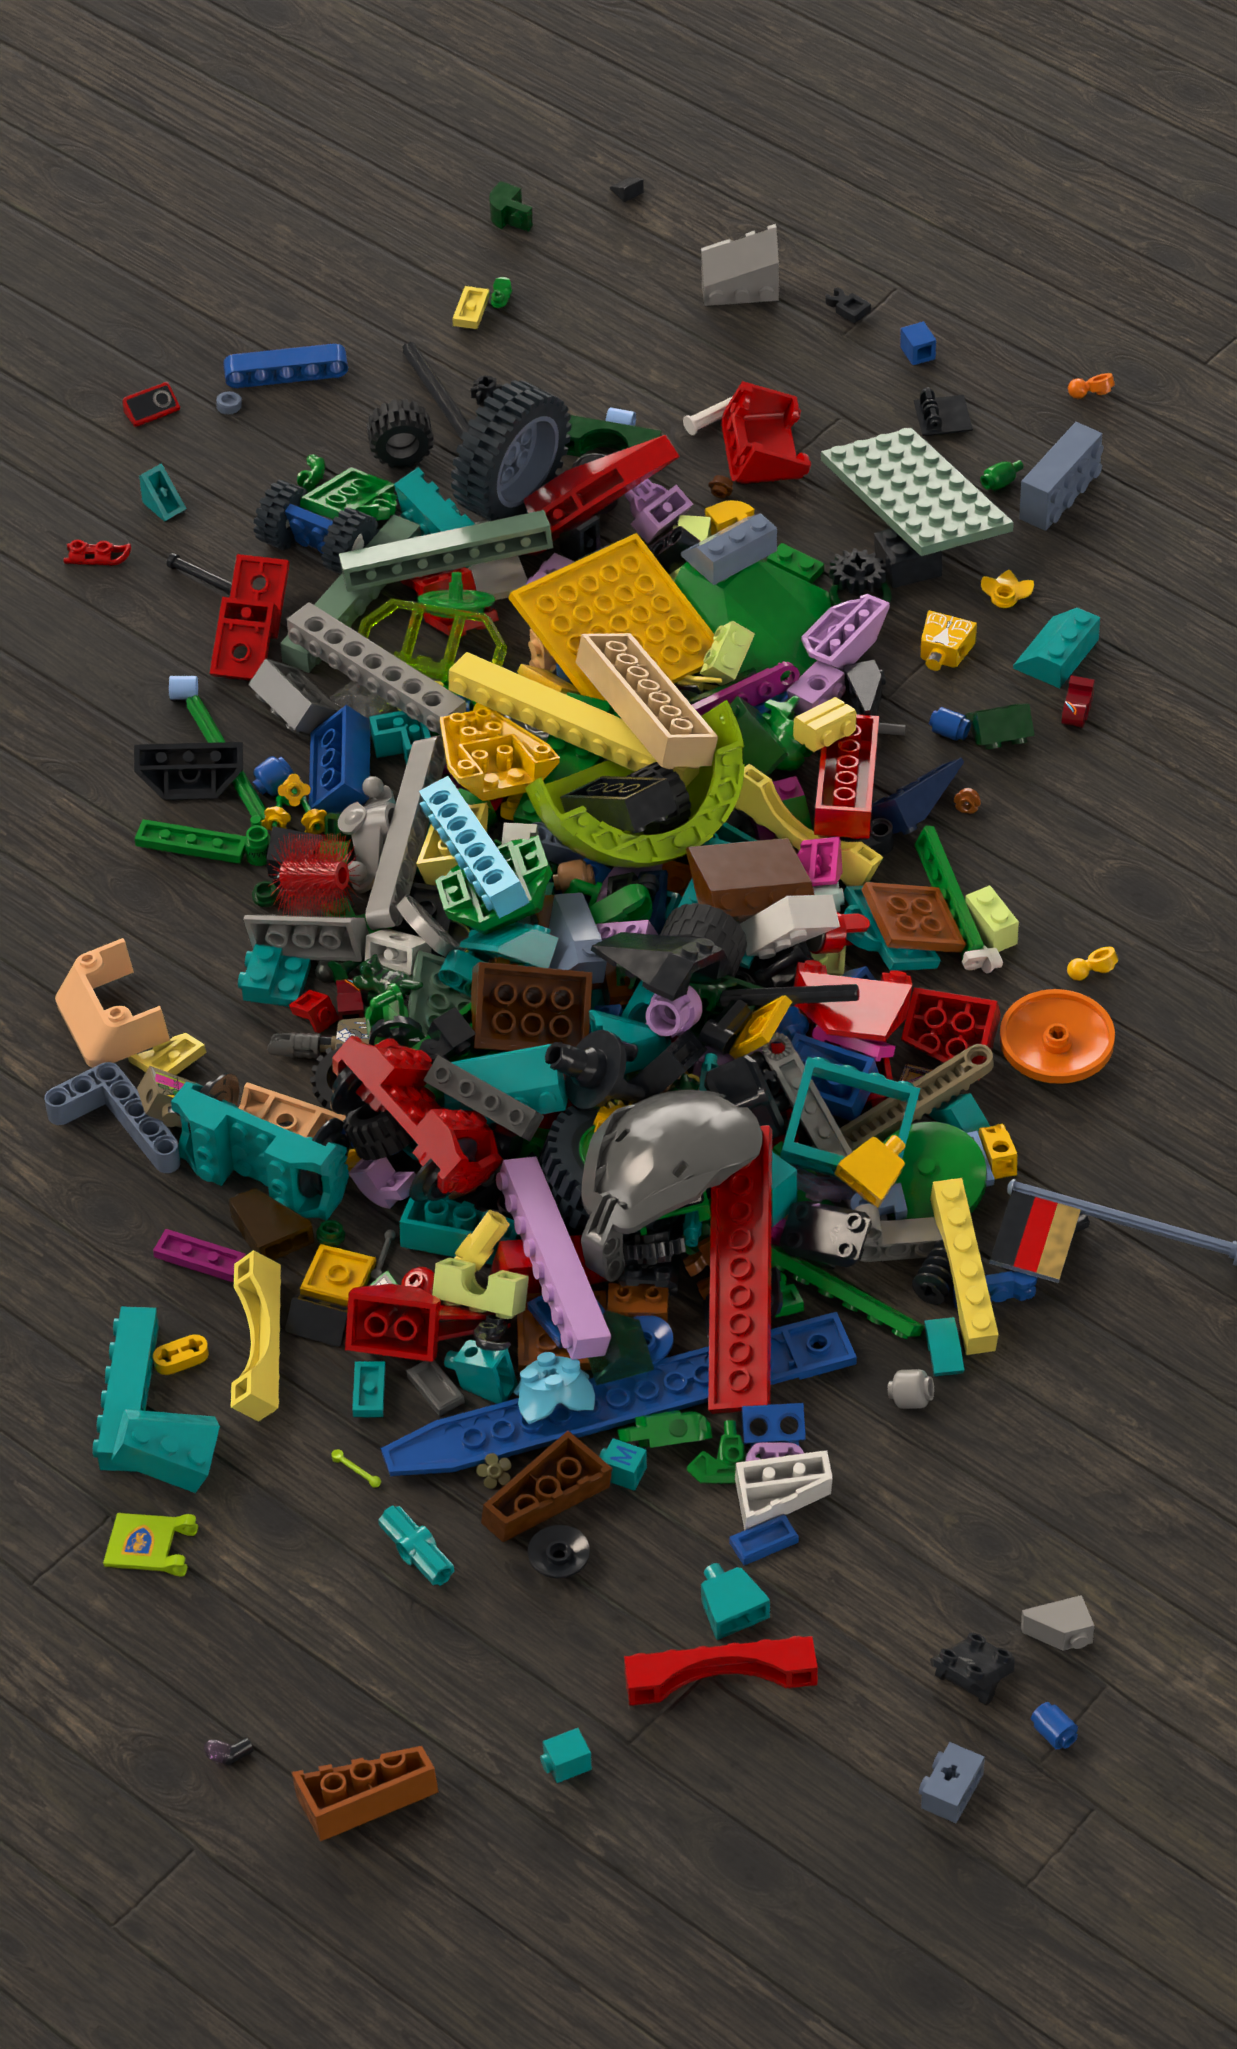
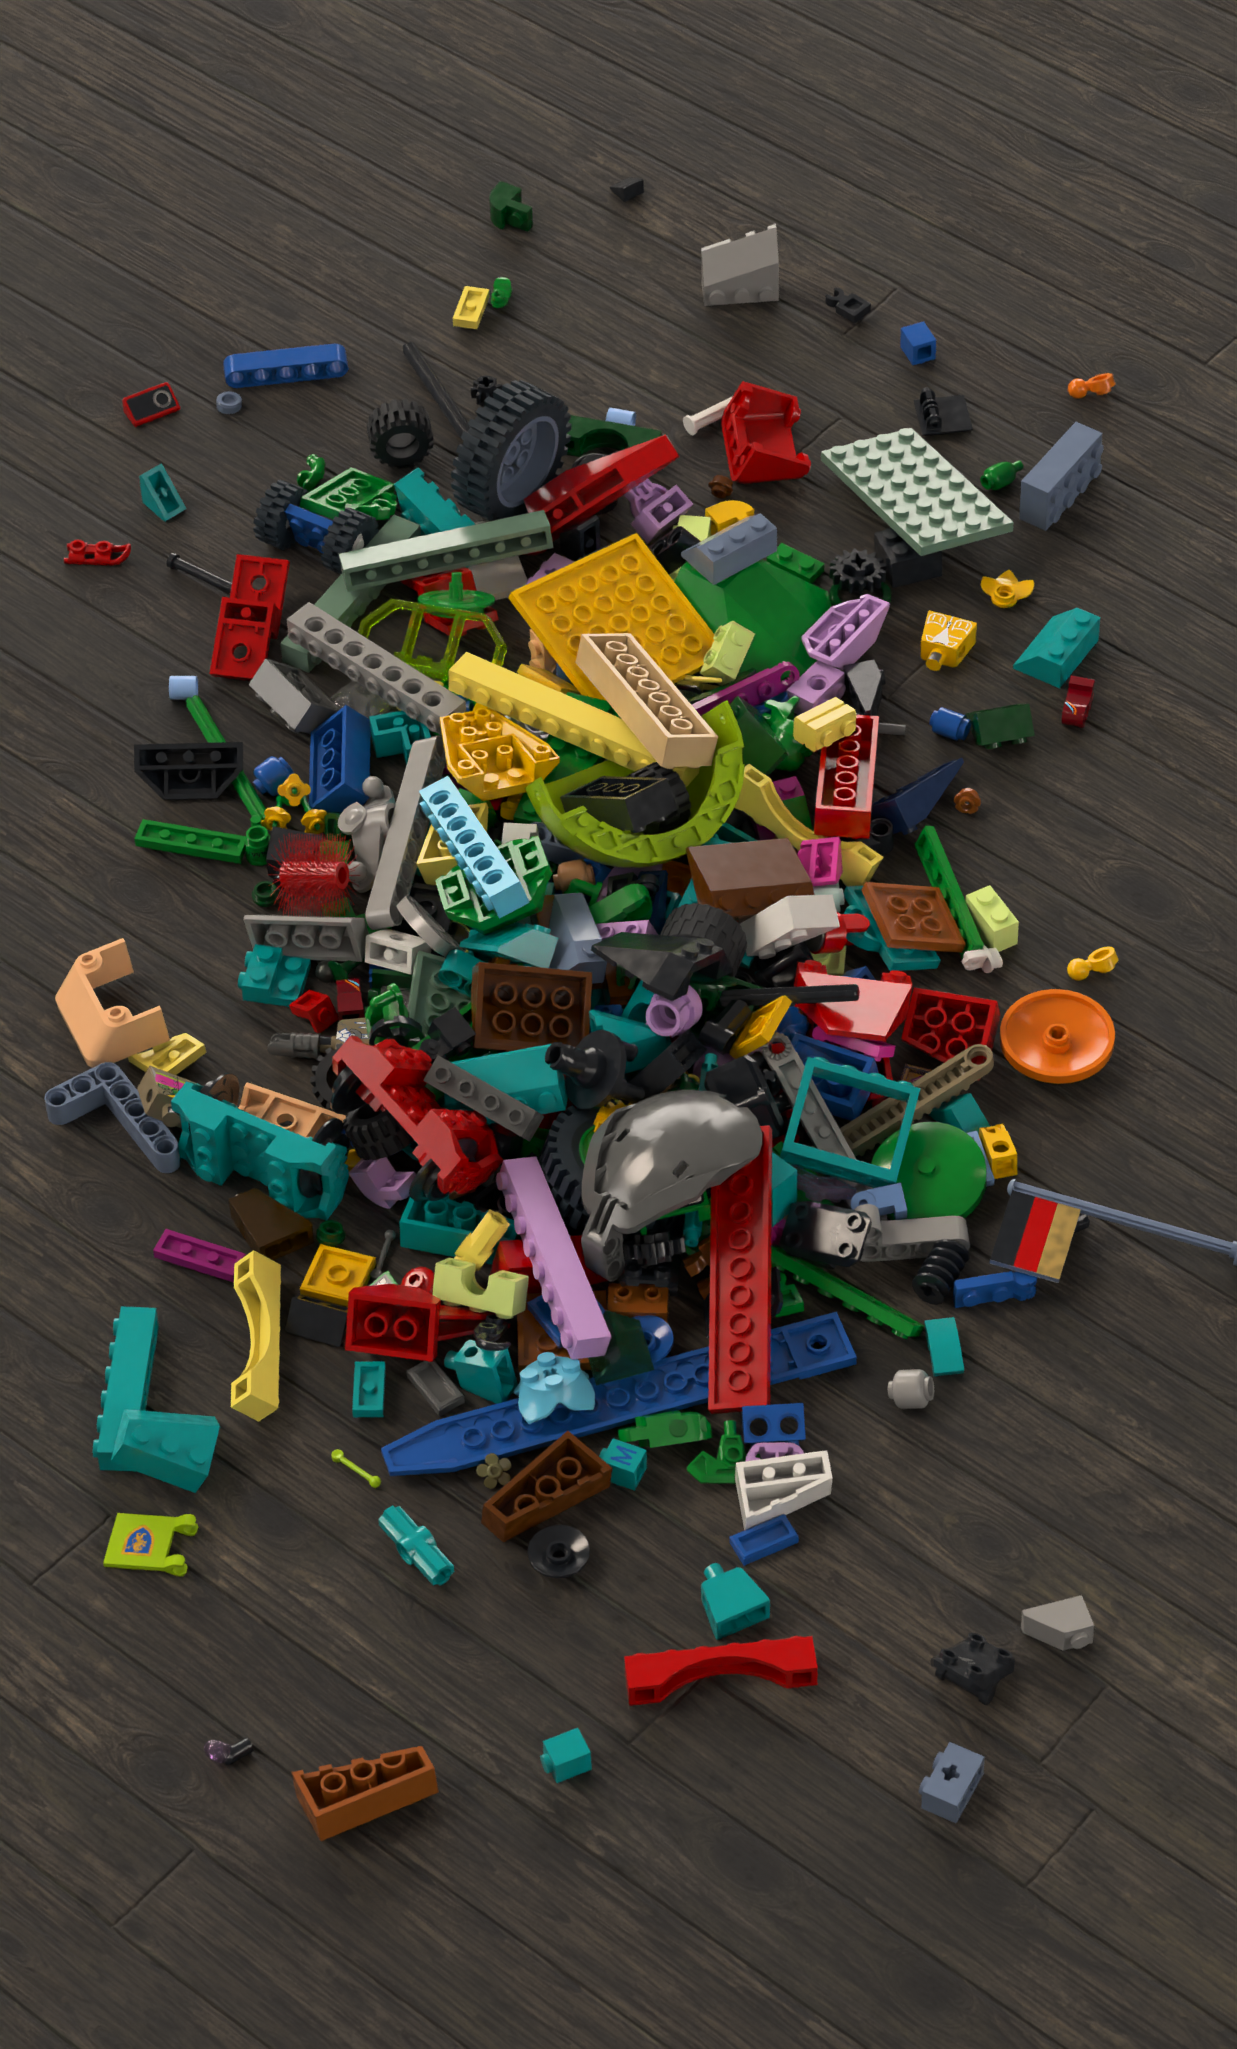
(180, 1354): yellow beam -> none
(377, 978): dark green animal -> none
(873, 1168): yellow torso -> none
(971, 1290): light yellow arch -> none
(1054, 1725): blue brick -> none

